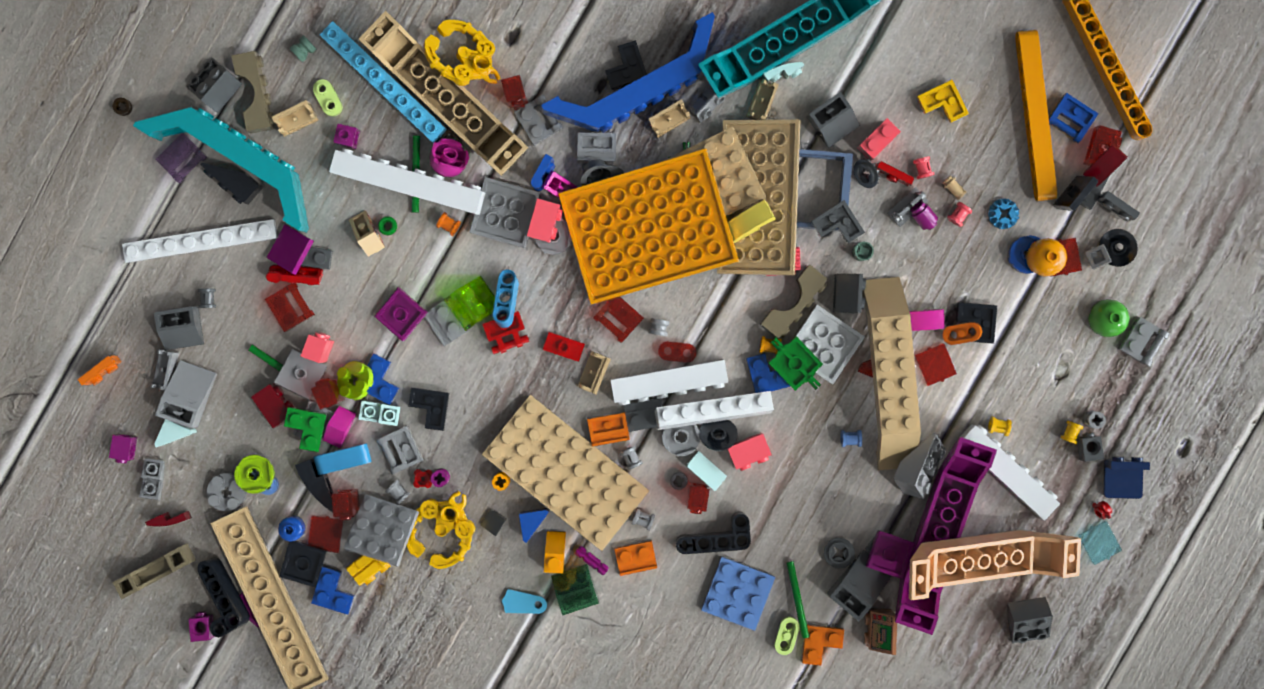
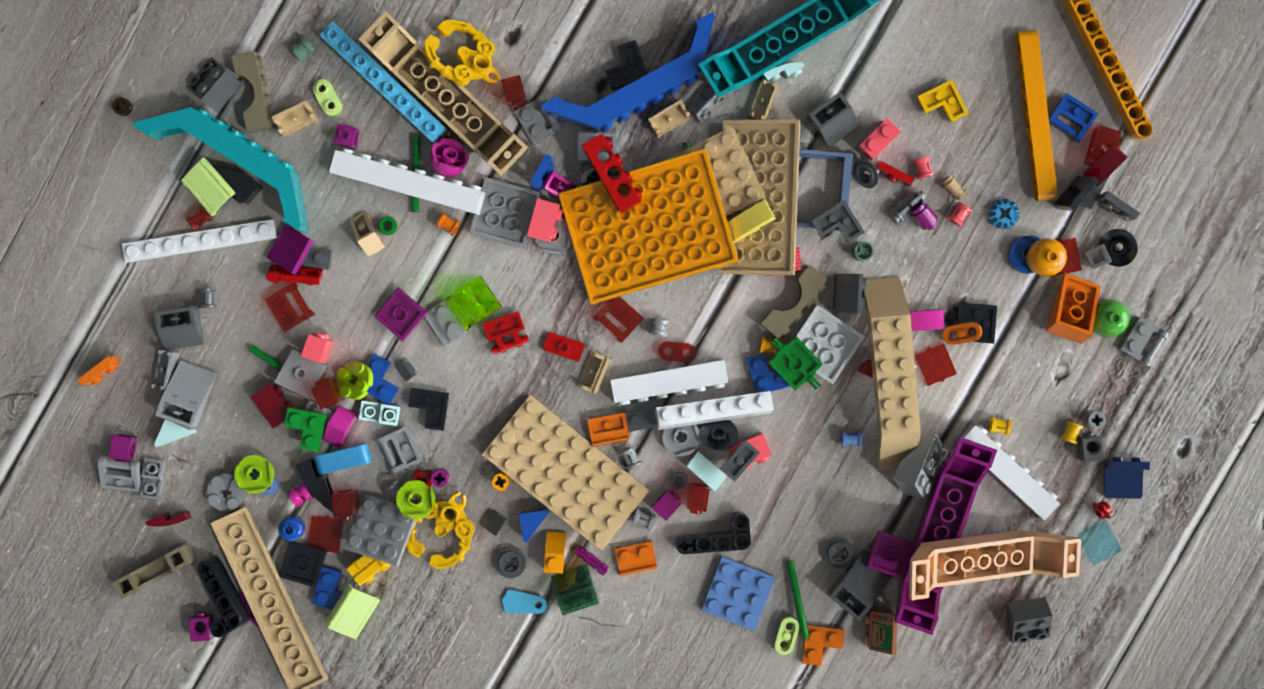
(119, 479): none -> light grey plate
(177, 153): clear purple plate -> none
(199, 218): none -> clear red bush
(207, 186): none -> yellowish green piece
(299, 494): none -> dark pink wheel
(351, 612): none -> yellowish green piece
(406, 369): none -> dark grey slope
(408, 508): none -> lime plate
(501, 563): none -> dark grey gear
(503, 290): dark azure beam -> none
(603, 144): none -> red brick
(667, 504): none -> magenta brick
(739, 460): none -> dark grey plate
(1074, 309): none -> orange slope

